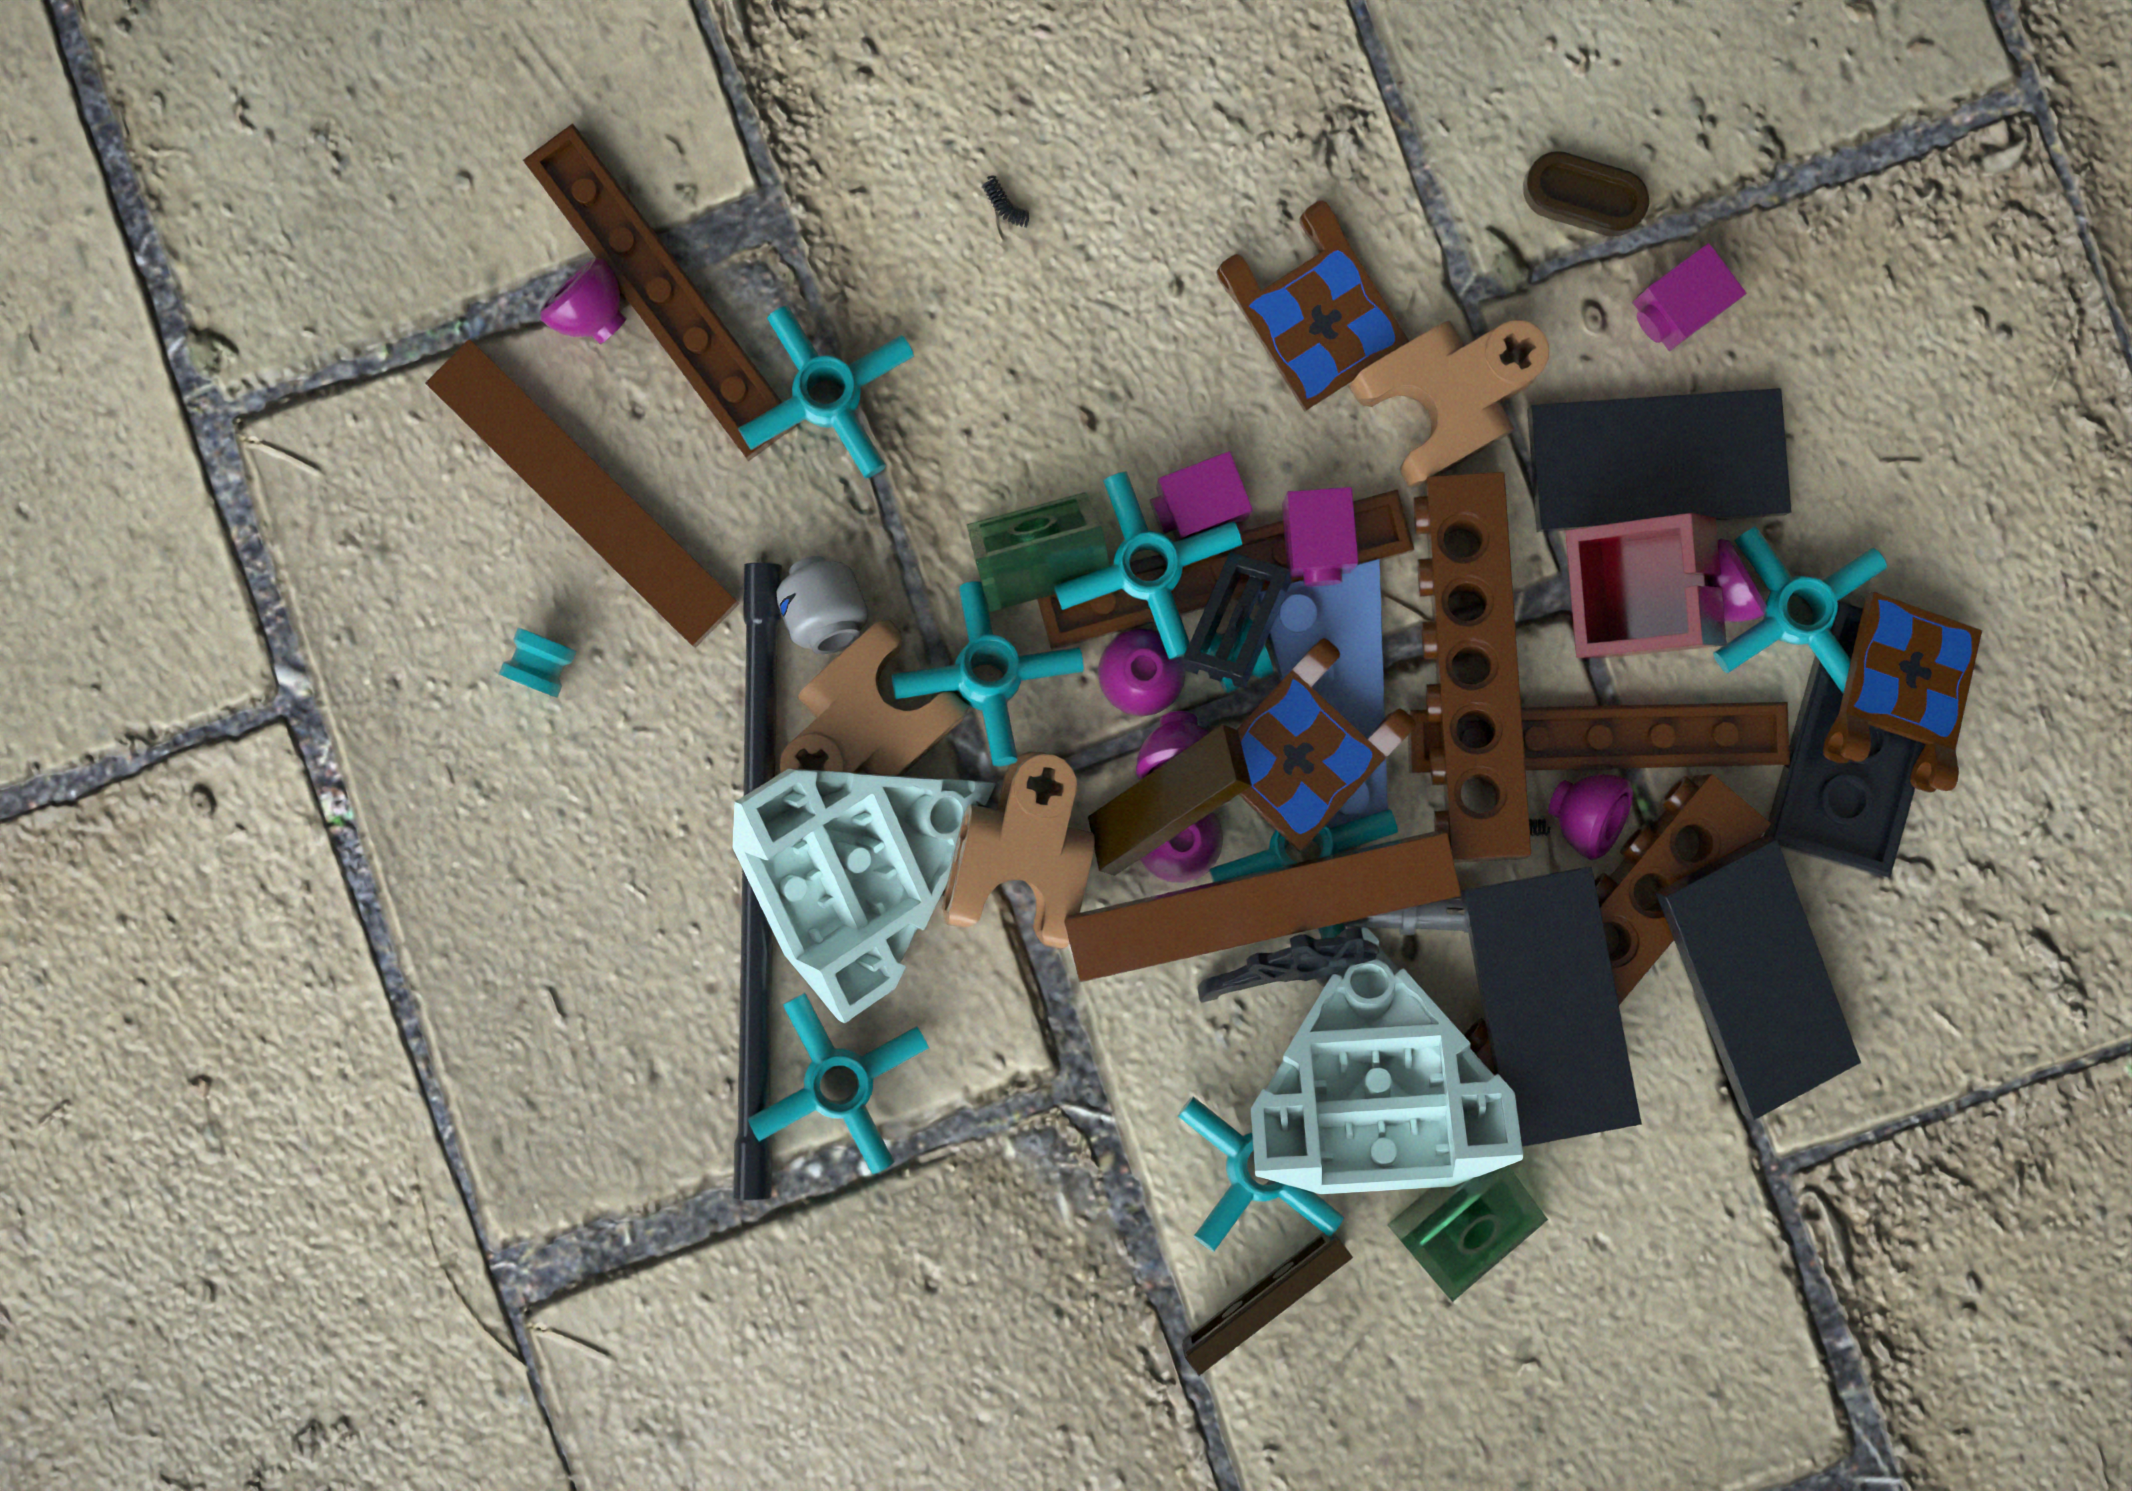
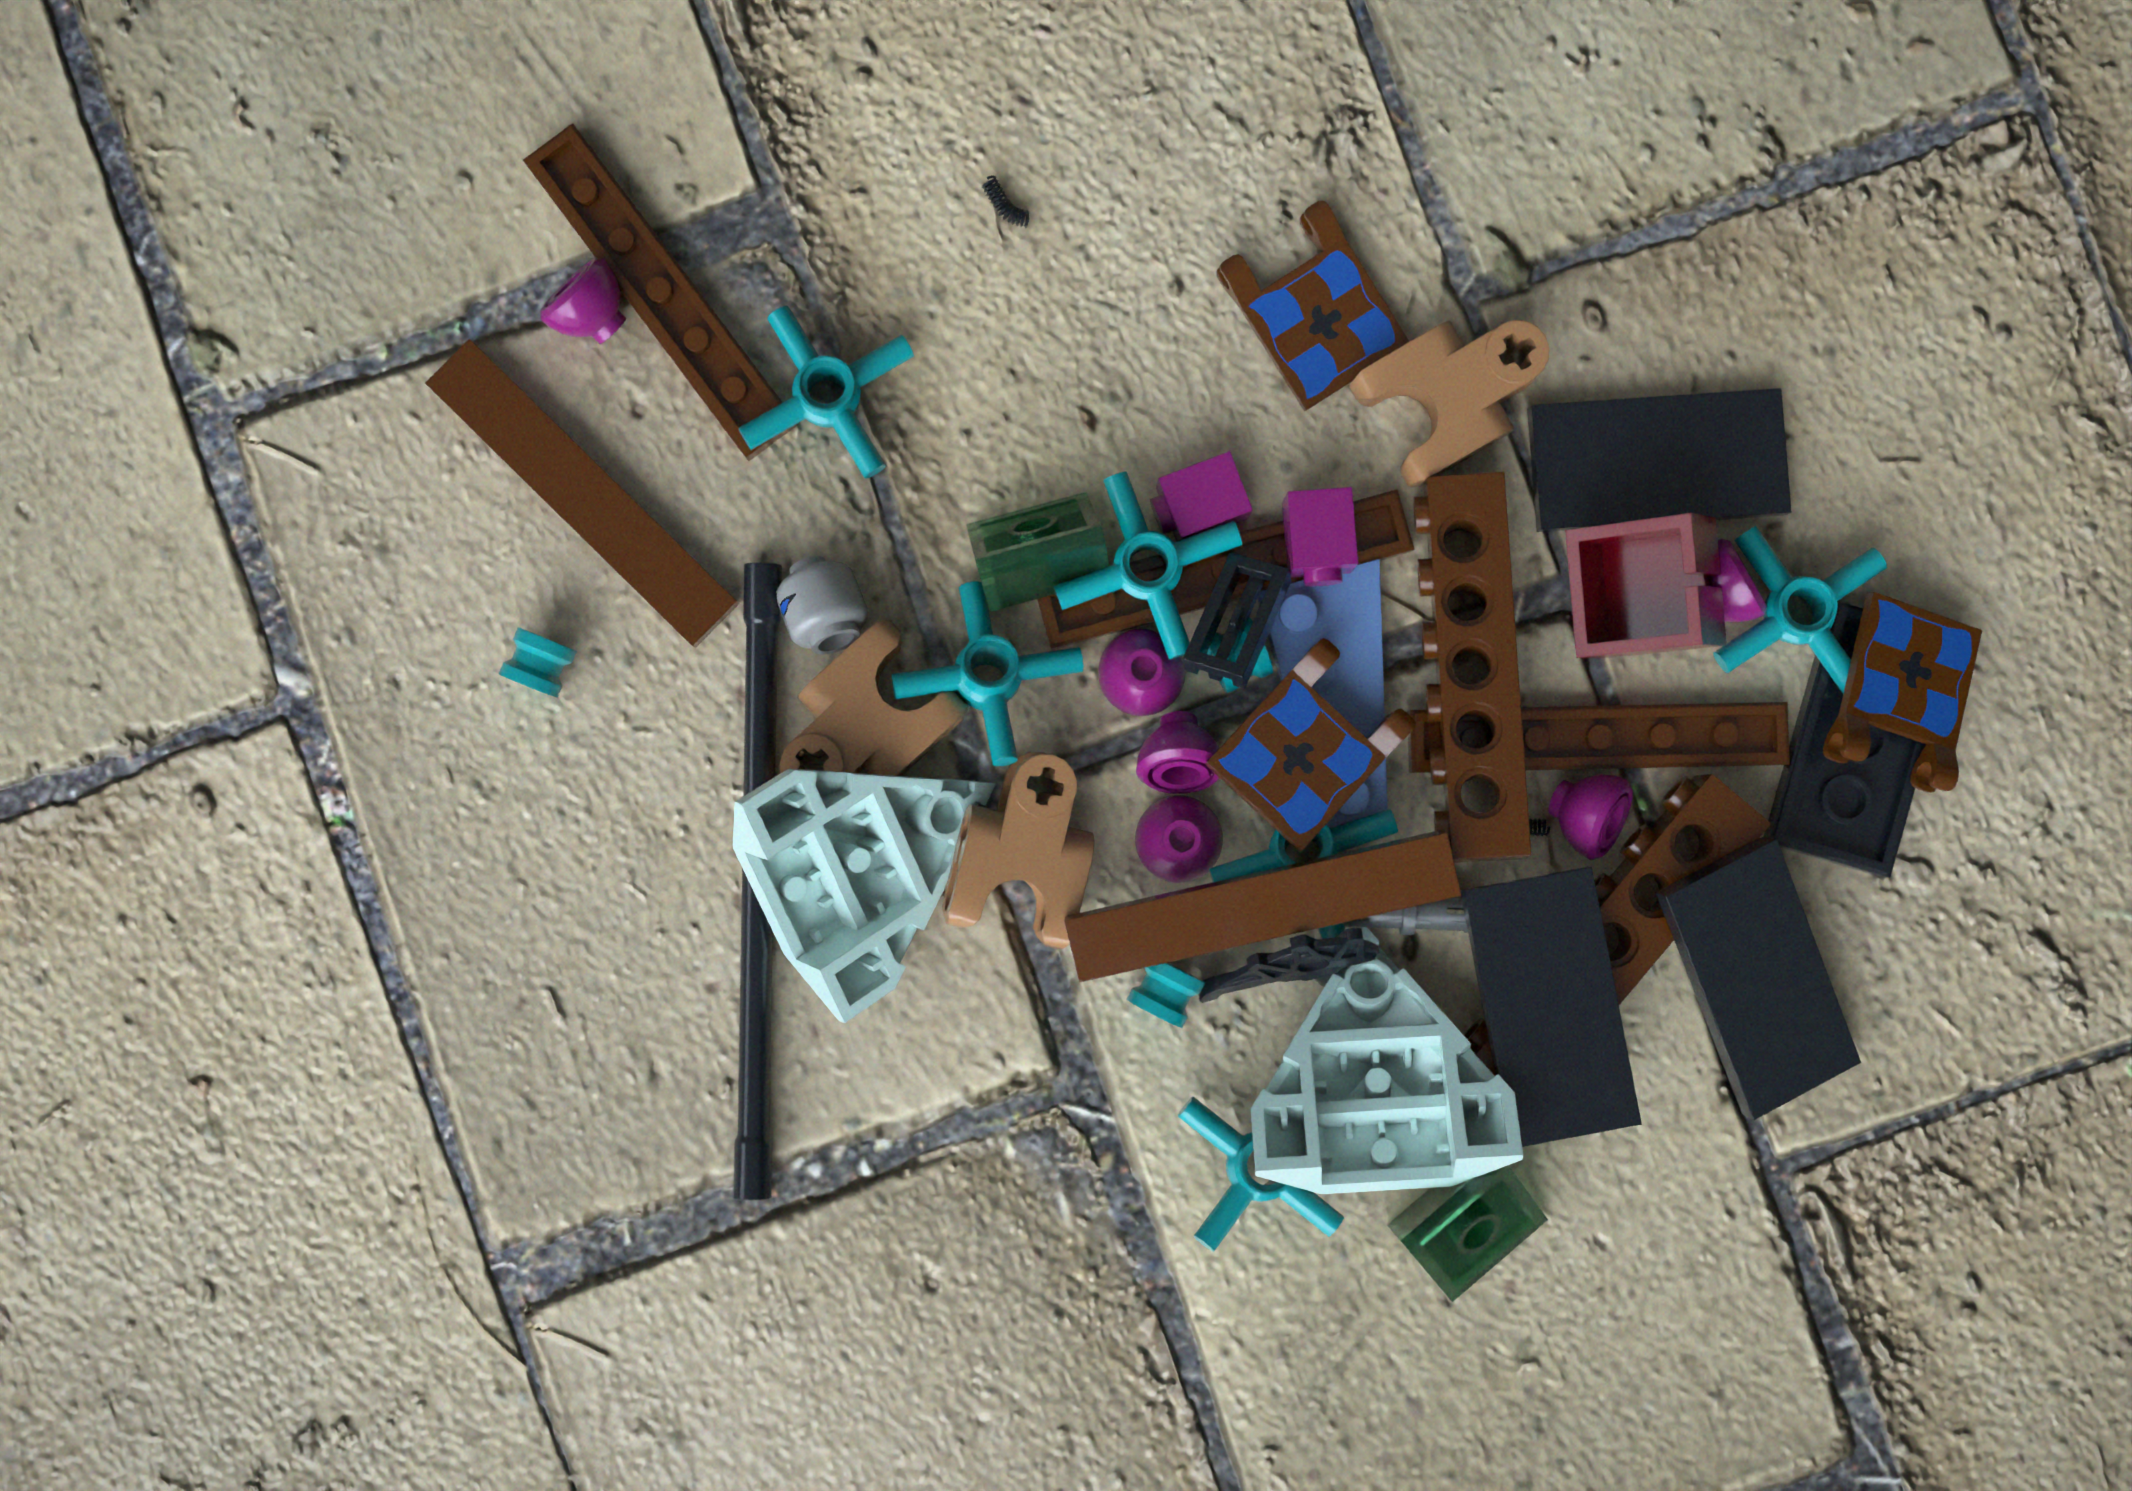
(850, 1109): teal bar -> none
(1166, 993): none -> teal wheel
(1169, 800): dark brown tile -> none
(1264, 1301): dark brown tile -> none
(1585, 193): dark brown tile -> none
(1687, 298): magenta brick -> none

